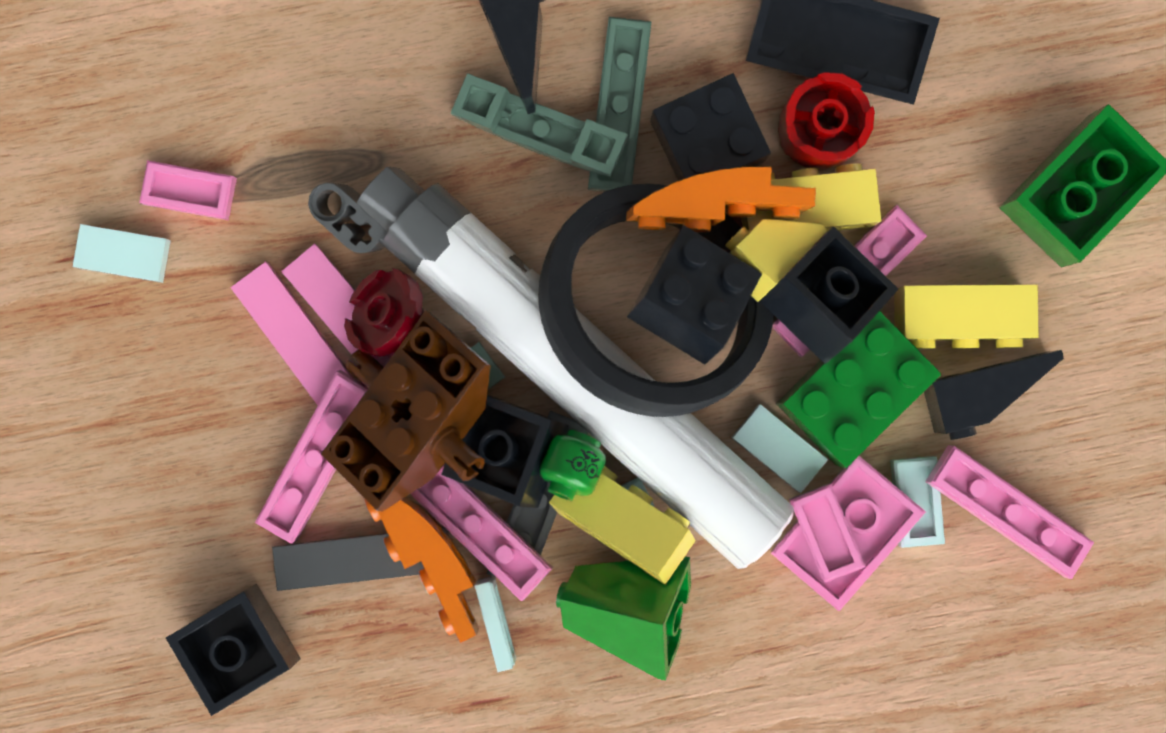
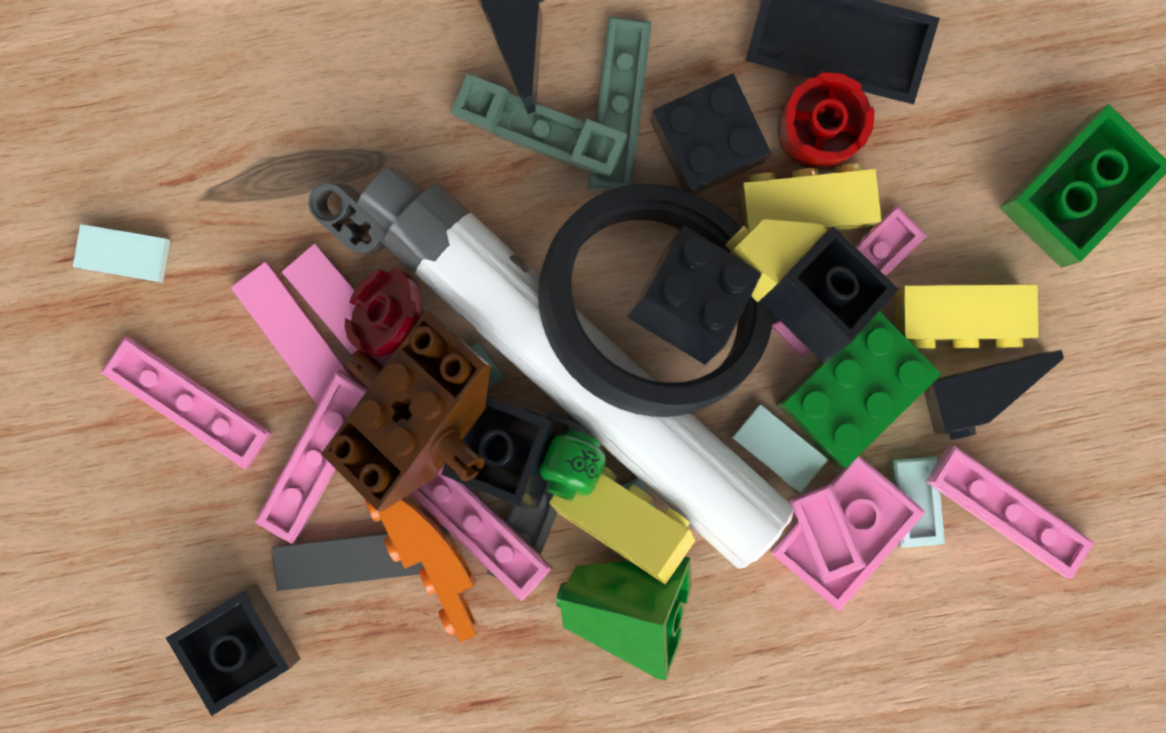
(186, 402): none -> bright pink tile
(188, 190): bright pink tile -> none
(495, 623): light aqua tile -> none
(704, 197): orange slope -> none

